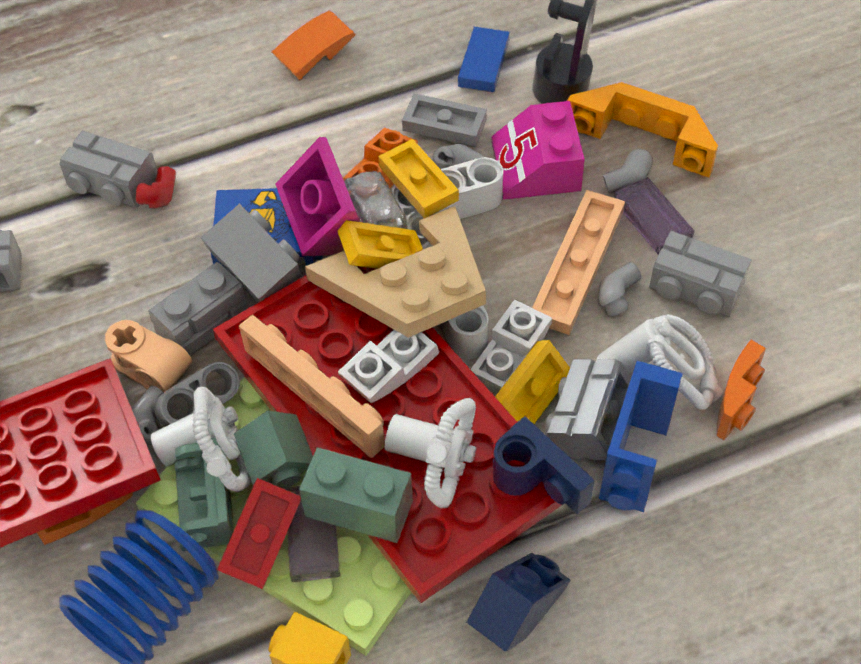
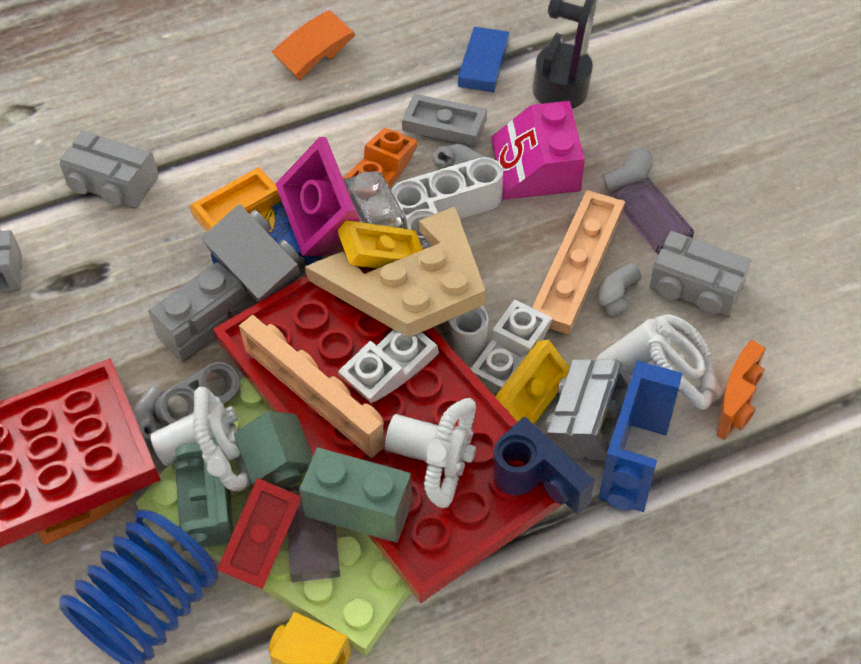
(146, 355): light nougat piece -> none
(160, 192): red arm -> none
(251, 190): none -> light orange tile
(418, 178): yellow plate -> none
(517, 600): dark blue slope -> none
(650, 112): light orange slope -> none

